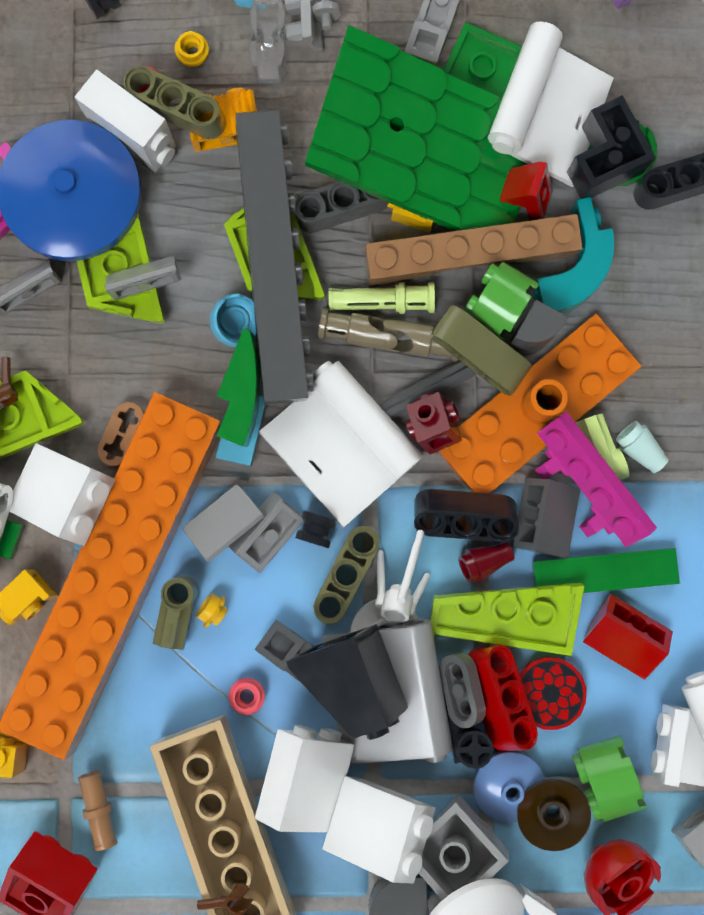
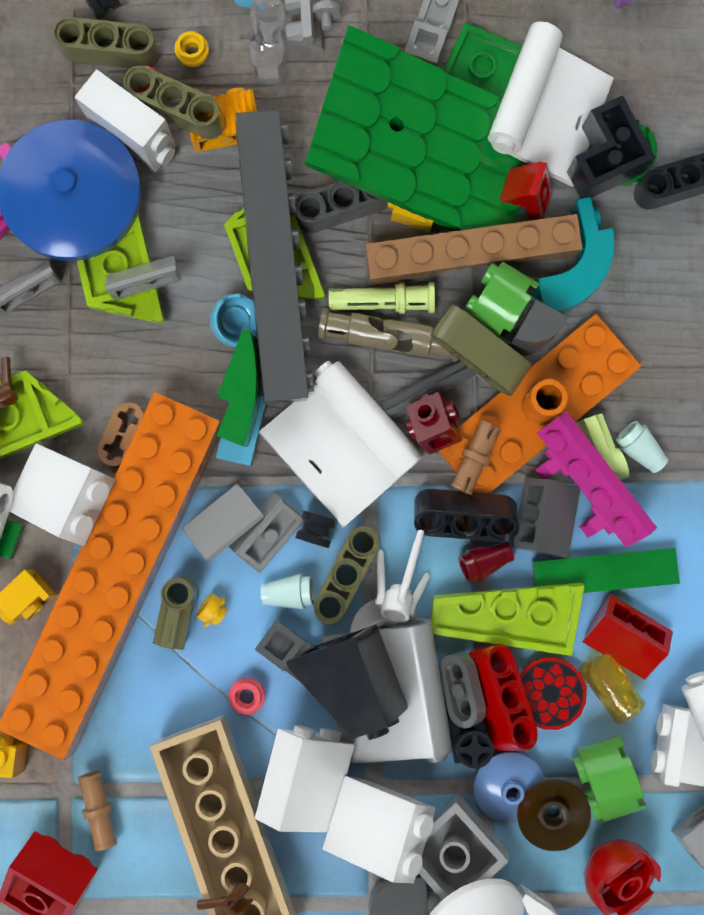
(94, 33): none -> olive beam
(289, 592): none -> light aqua cone
(476, 457): none -> medium nougat pin
(612, 688): none -> clear yellow arm

